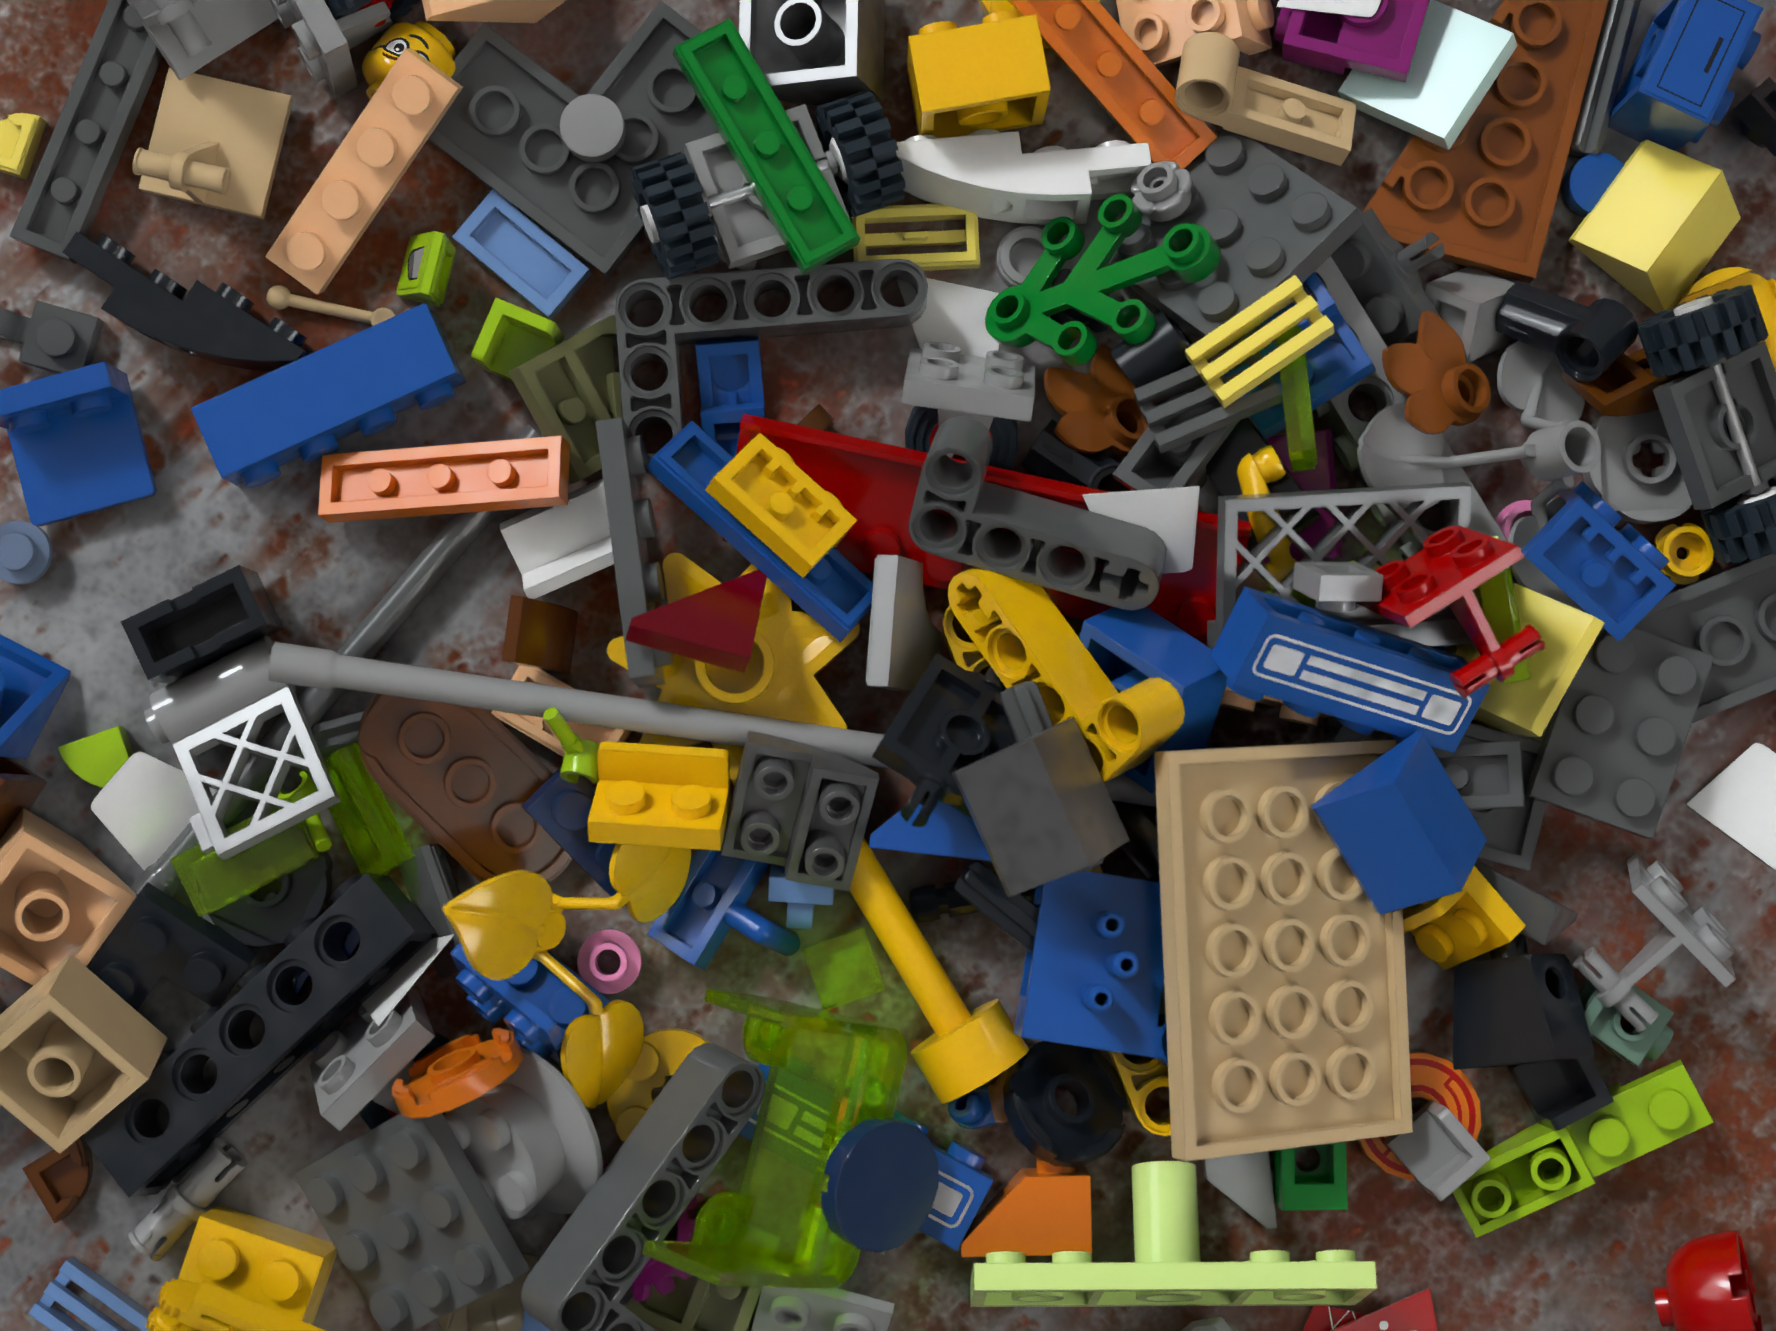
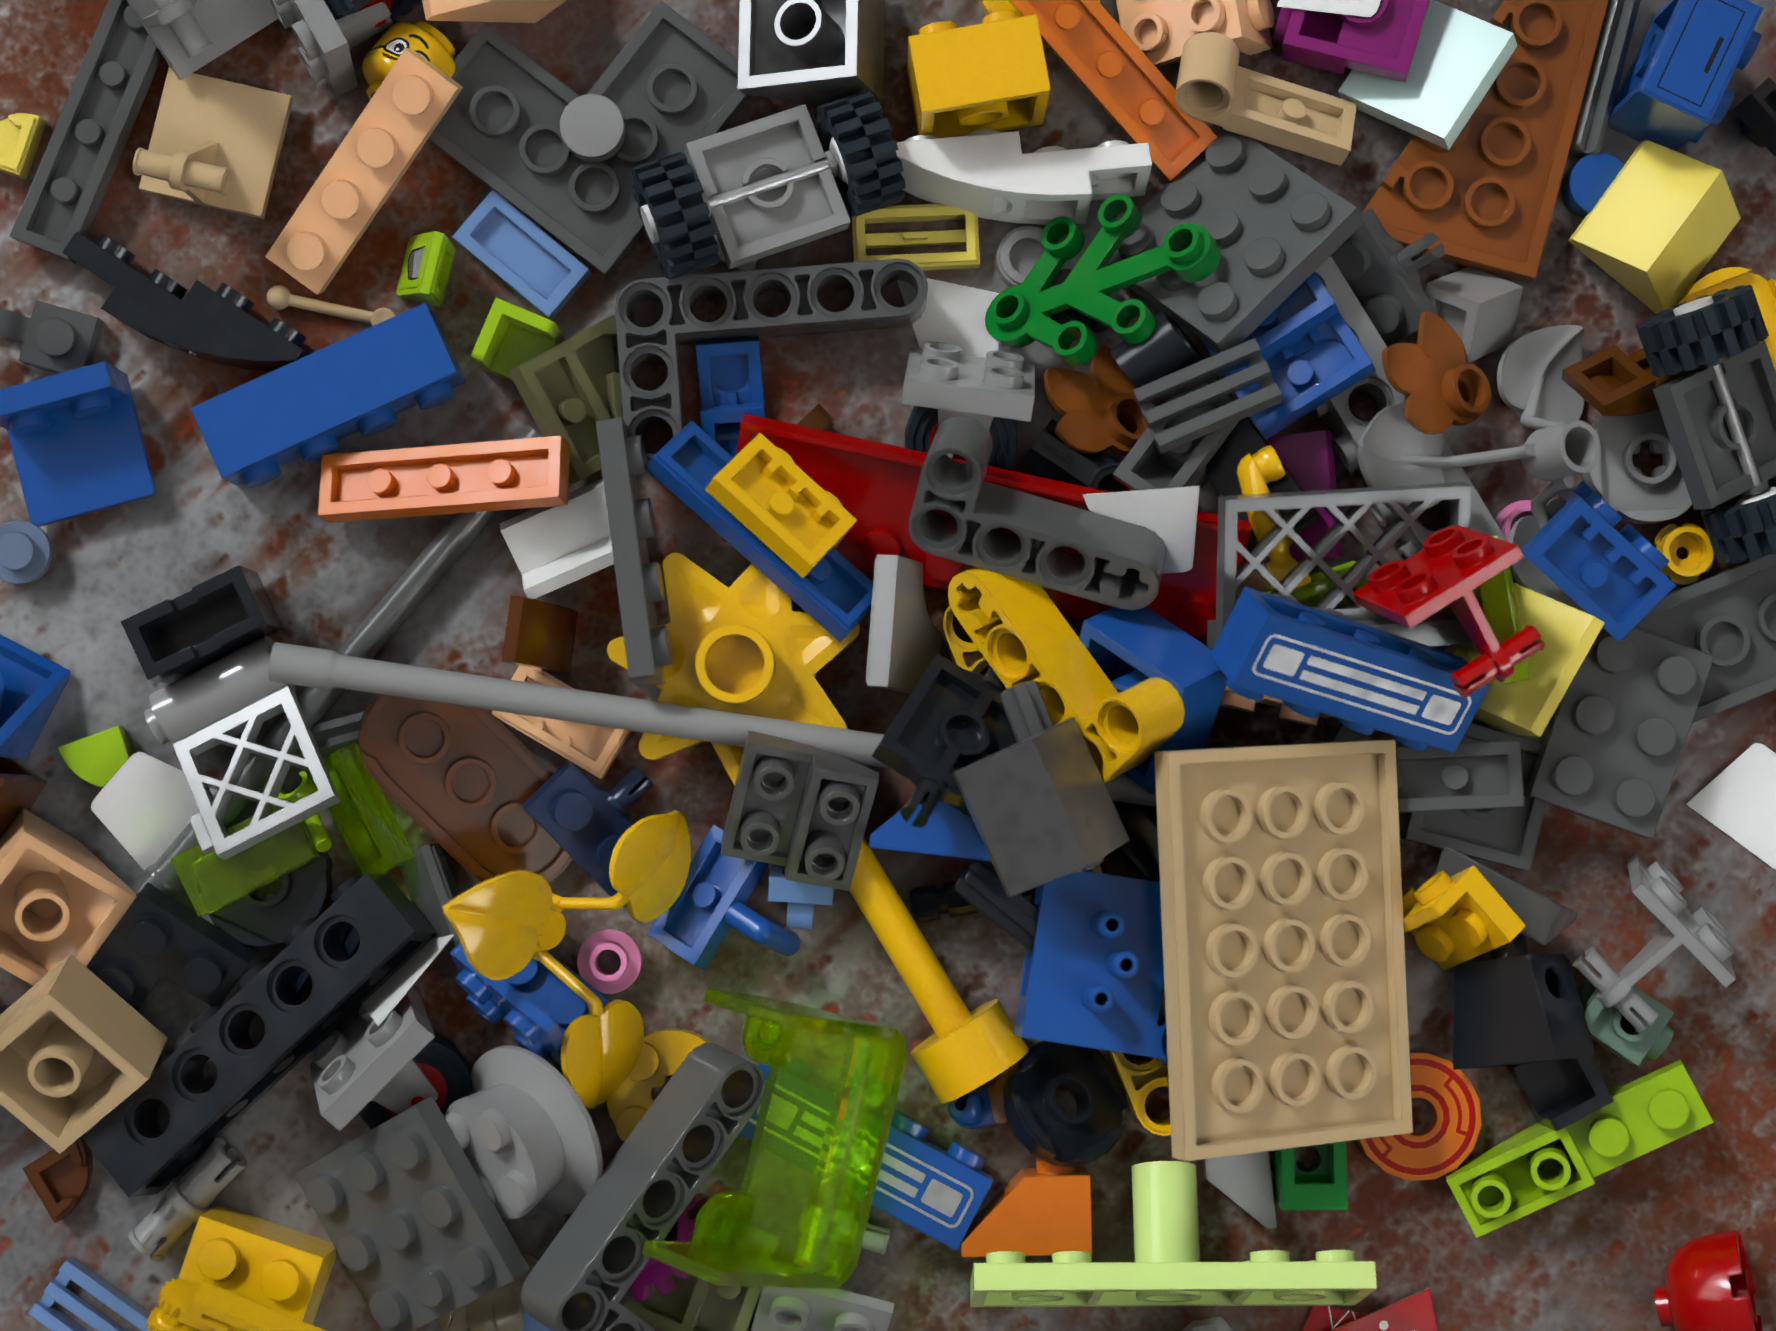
(457, 1074): orange tile -> none
(579, 755): lime hand -> none
(660, 796): yellow bracket -> none
(706, 626): dark red tile -> none
(766, 146): green tile -> none
(843, 968): clear neon green panel -> none
(880, 1184): dark blue tile -> none
(1162, 191): light grey plate -> none
(1245, 321): light yellow tile -> none
(1298, 409): clear neon green tile -> none
(1337, 584): light grey plate -> none
(1402, 828): blue slope -> none
(1438, 1151): light grey panel -> none
(1578, 336): black piece -> none

